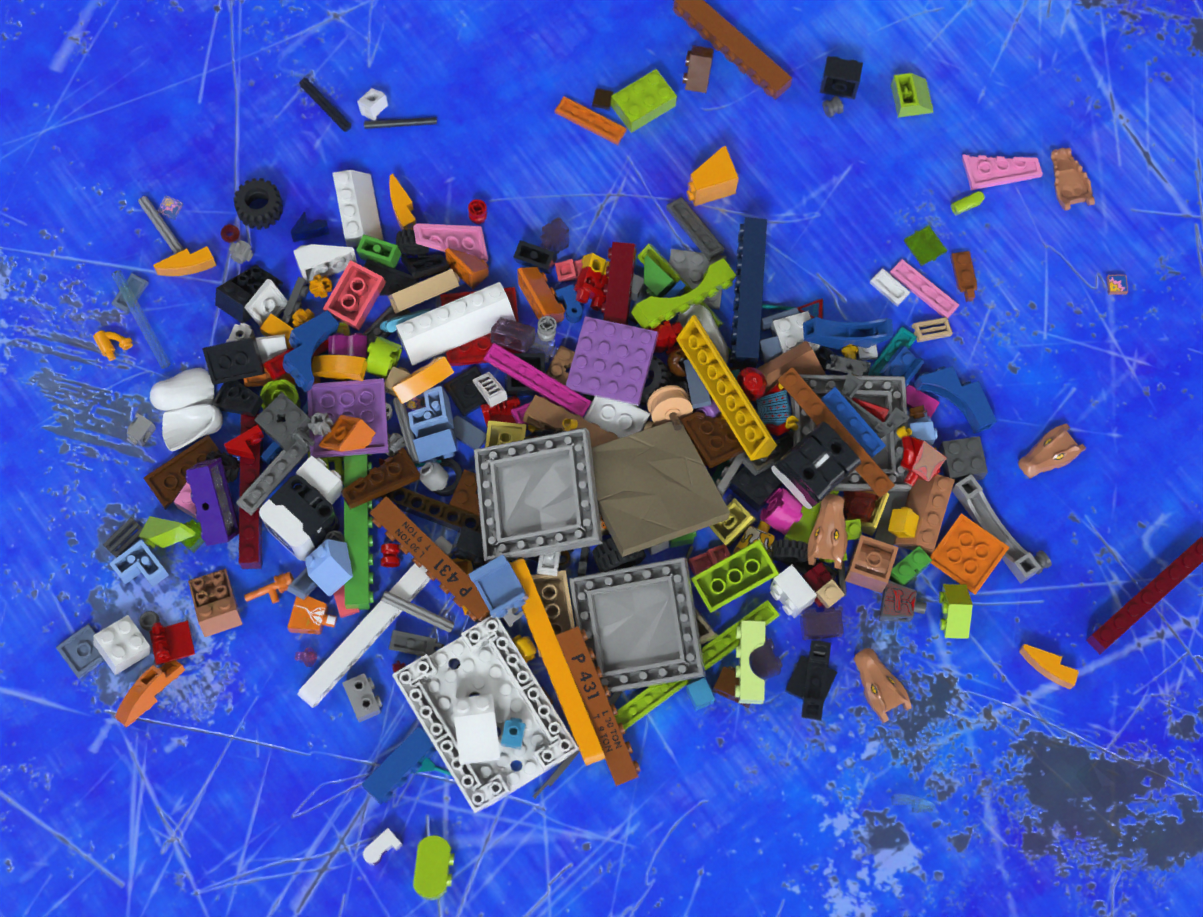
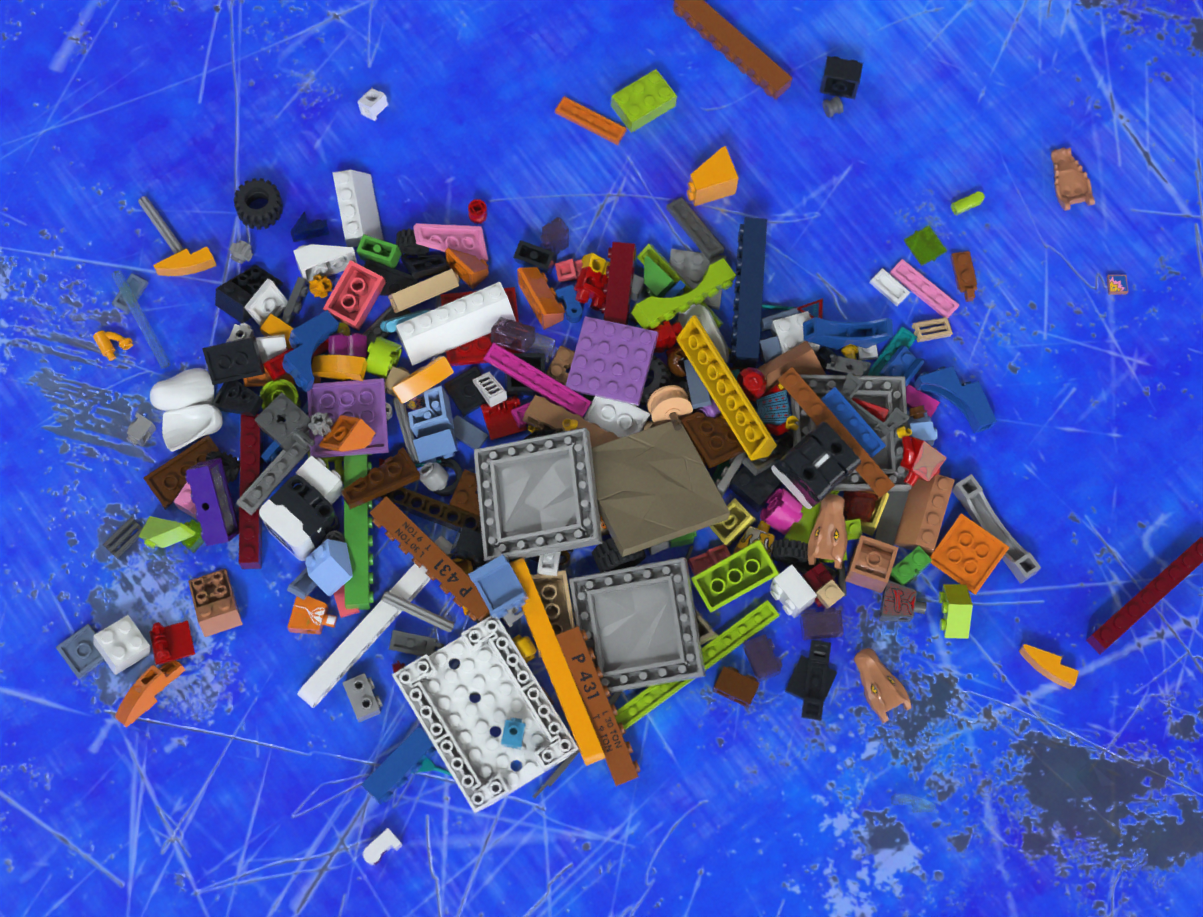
(139, 560): light blue brick -> none
(148, 619): dark grey plate -> none
(170, 207): clear tile -> none
(227, 229): clear red plate -> none
(239, 445): red slope -> none
(281, 583): orange piece -> none
(302, 316): light orange gear -> none
(308, 657): plate -> none
(325, 104): black axle -> none
(390, 555): red wheel -> none
(395, 443): light grey gear -> none
(400, 122): bar -> none
(401, 205): light orange slope -> none
(433, 867): lime brick -> none
(476, 729): white slope -> none
(504, 432): light yellow slope -> none
(546, 333): light grey wheel -> none
(583, 561): dark grey bar -> none
(602, 99): dark brown tile -> none
(699, 64): reddish brown brick -> none
(699, 693): dark azure brick -> none
(750, 688): yellowish green arch -> none
(903, 522): yellow brick -> none
(911, 95): lime slope -> none
(963, 459): dark grey brick -> none
(990, 172): bright pink wing -> none
(1043, 560): dark grey wheel -> none
(1051, 452): nougat animal -> none

